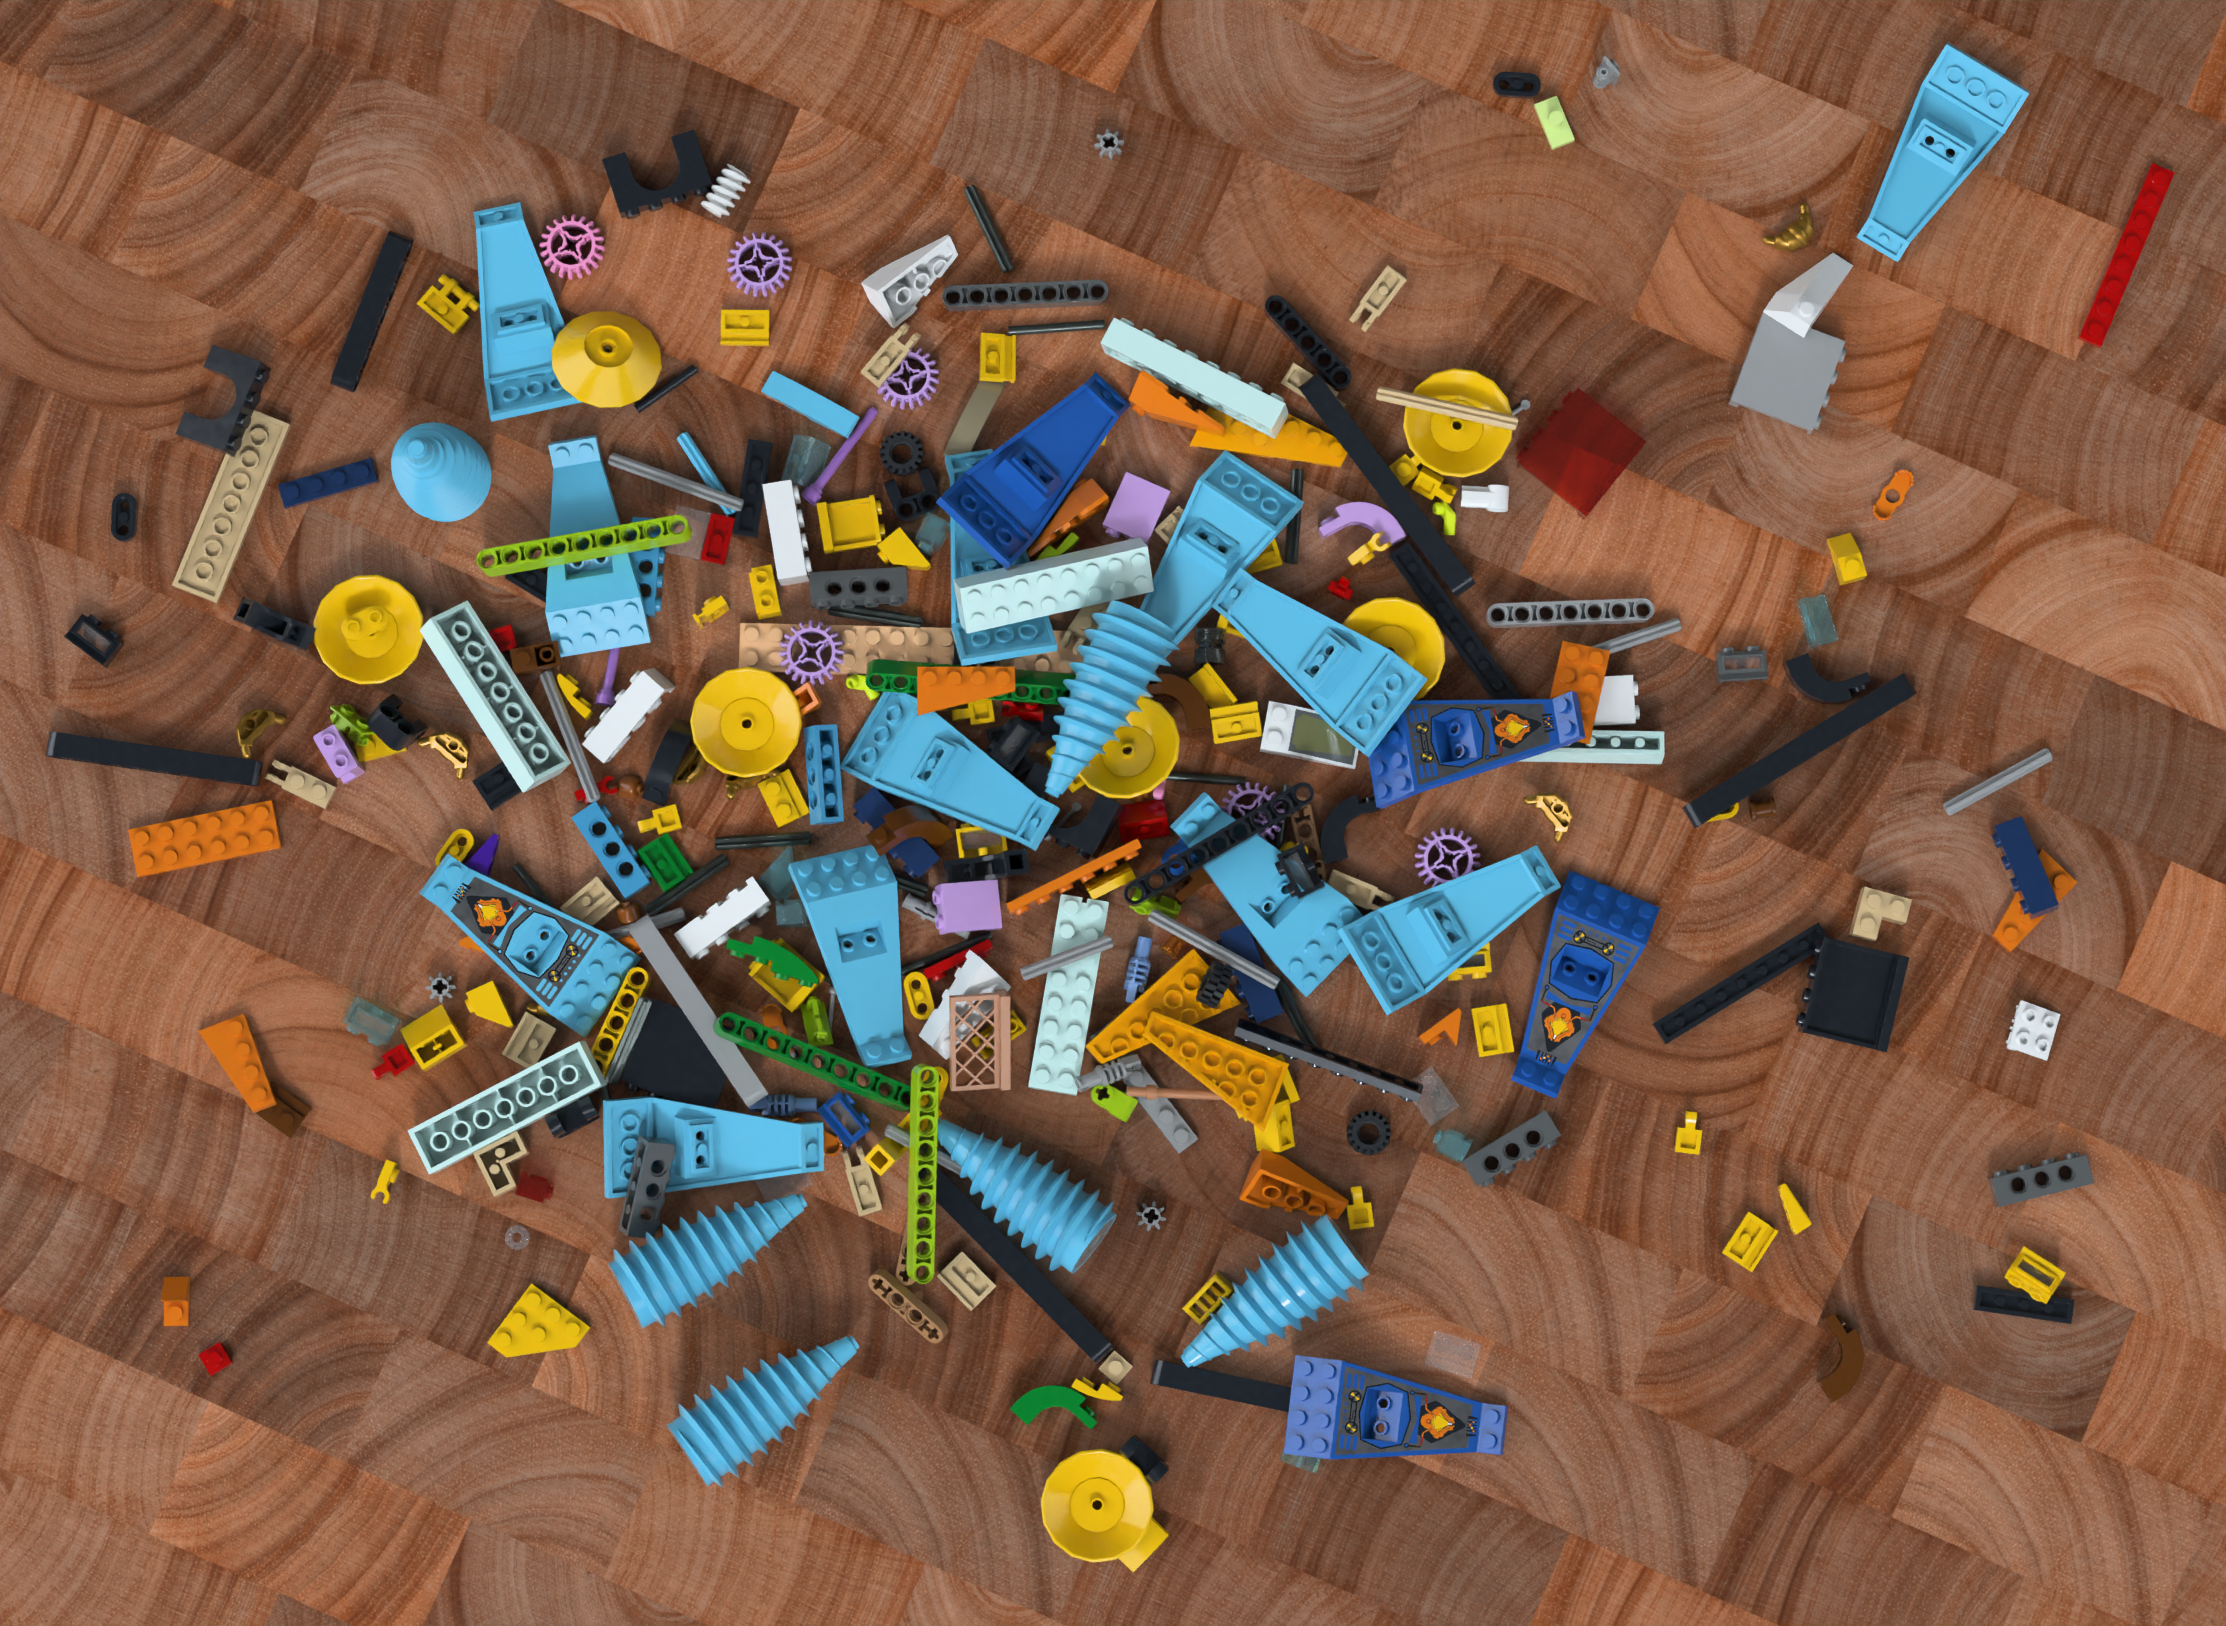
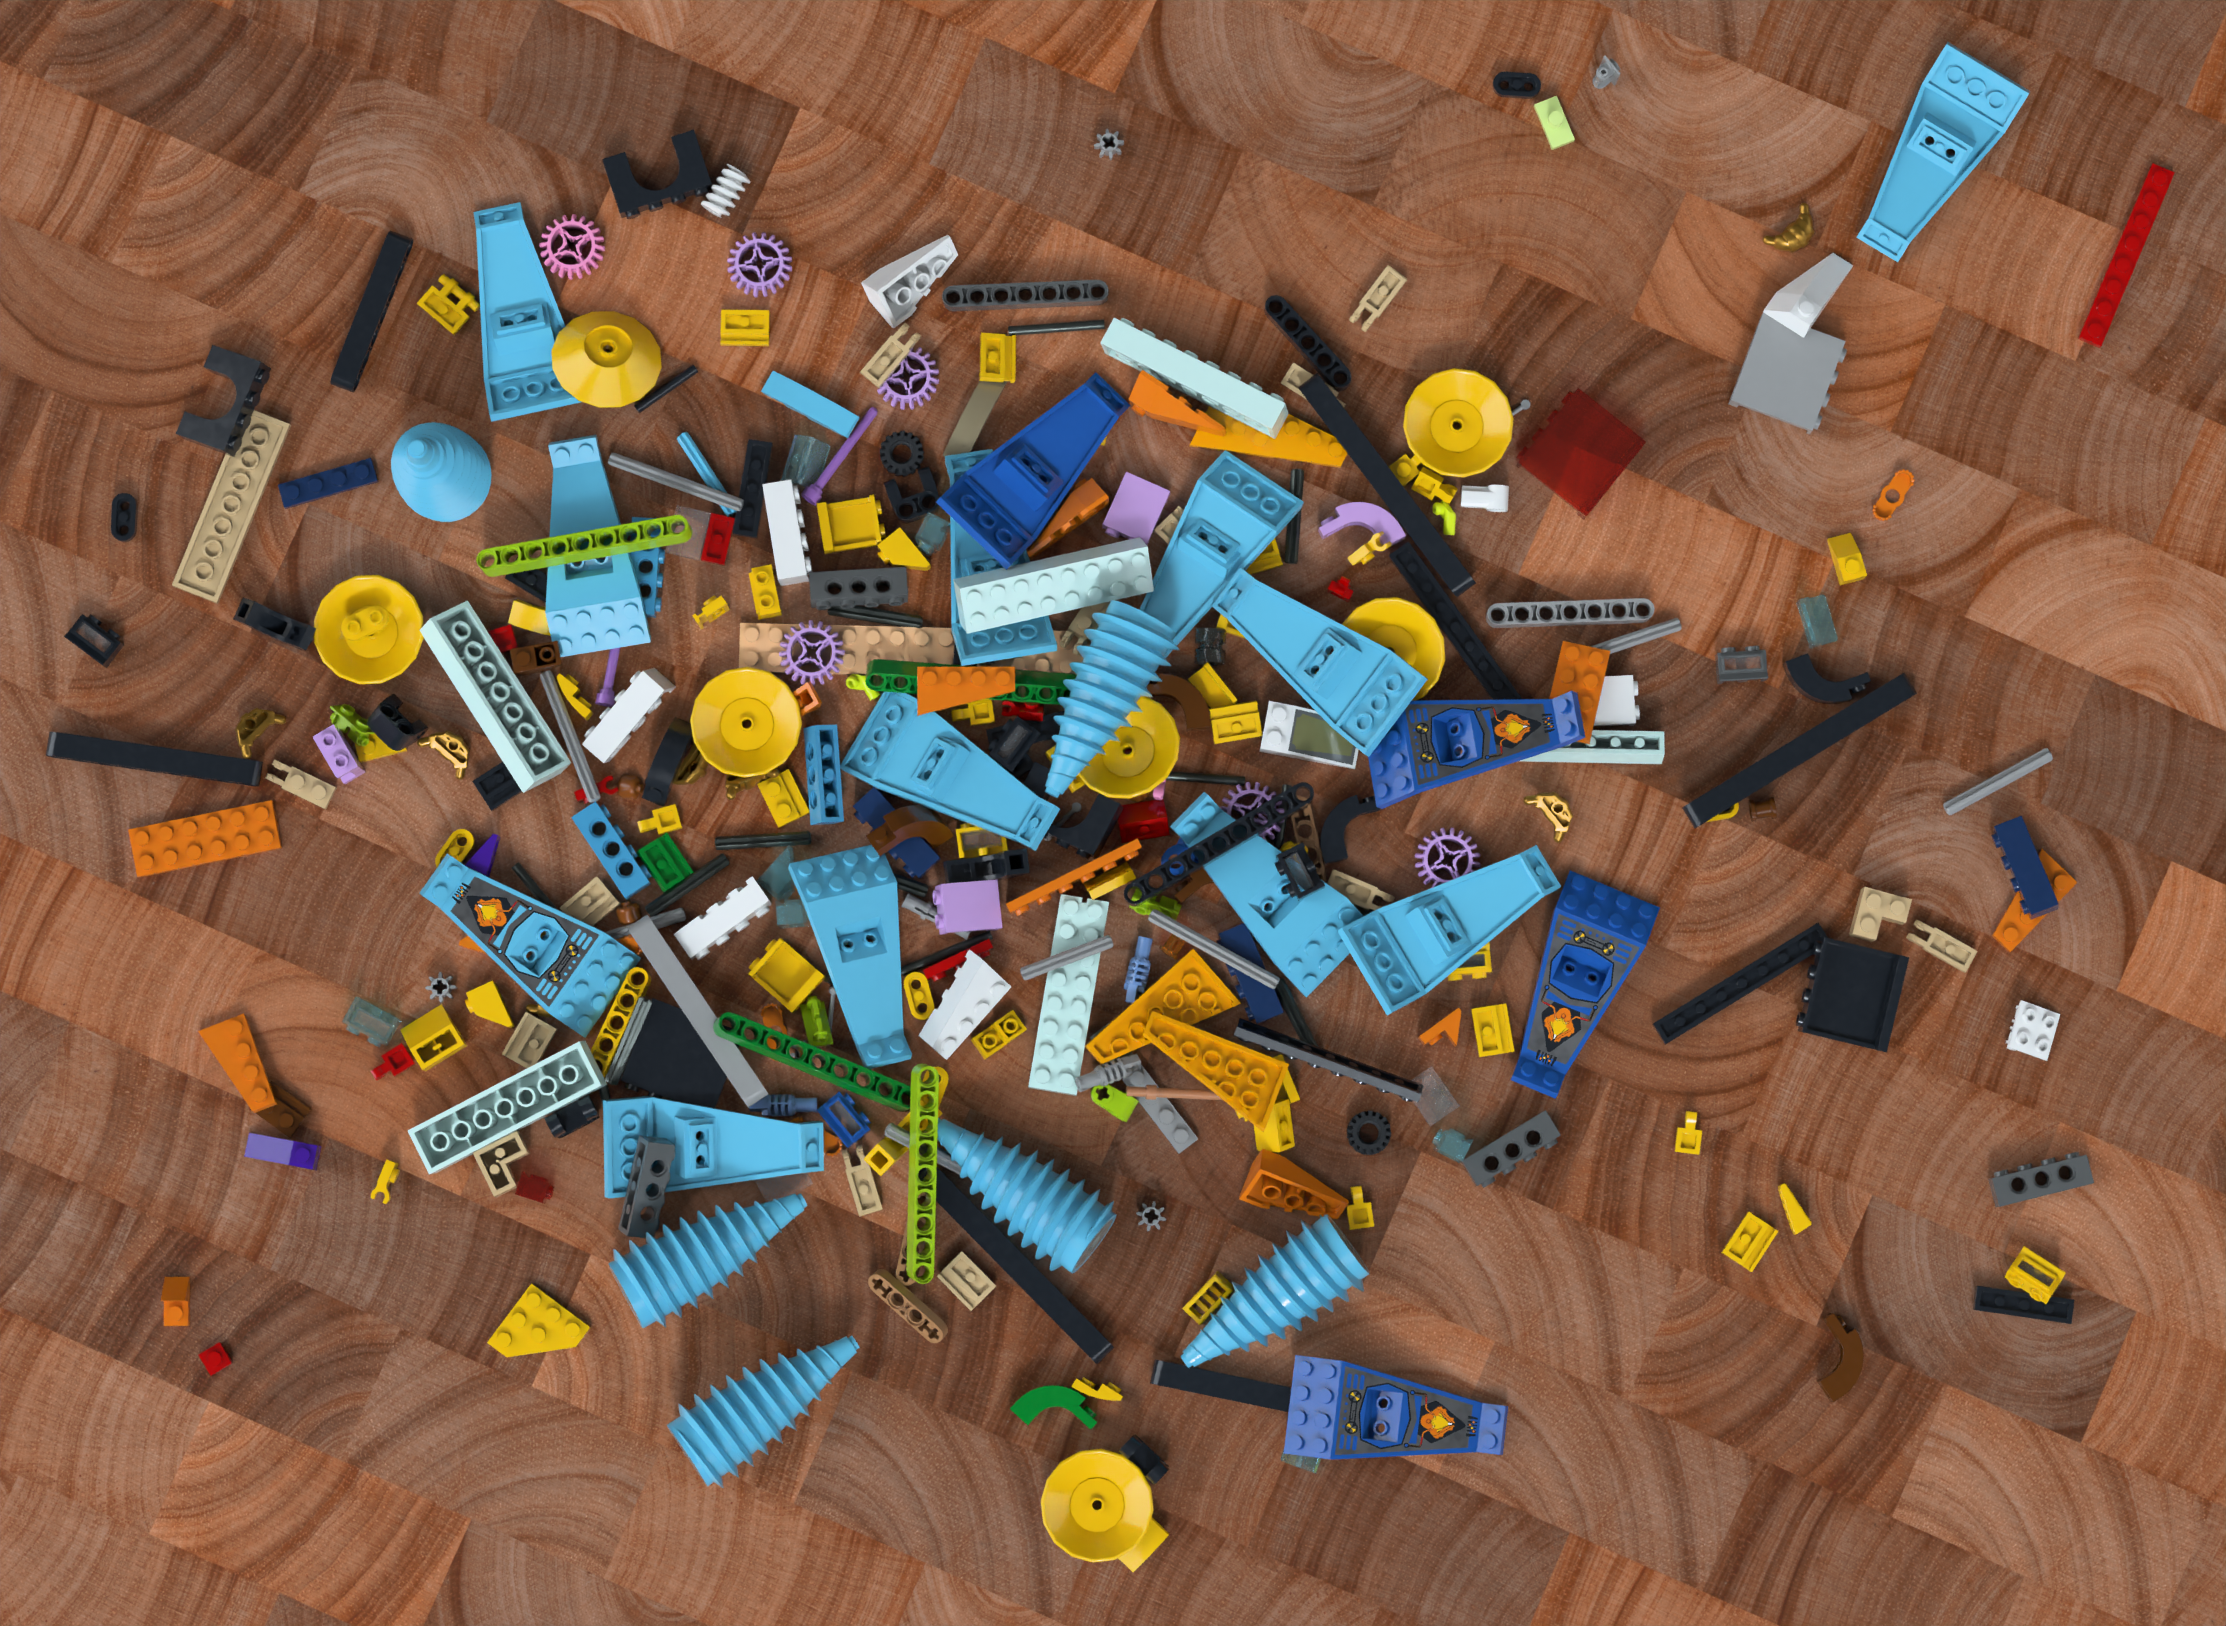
(282, 1151): none -> slope
(524, 1237): clear plate -> none
(529, 617): none -> yellow slope
(783, 961): green slope -> none
(988, 229): pearl dark grey axle -> none
(1001, 1041): nougat fence -> none
(1064, 548): lime slope -> none
(1115, 1367): tan plate -> none
(1214, 984): black tyre -> none
(1447, 408): tan axle -> none
(1452, 1354): clear plate -> none
(1944, 946): none -> tan hinge

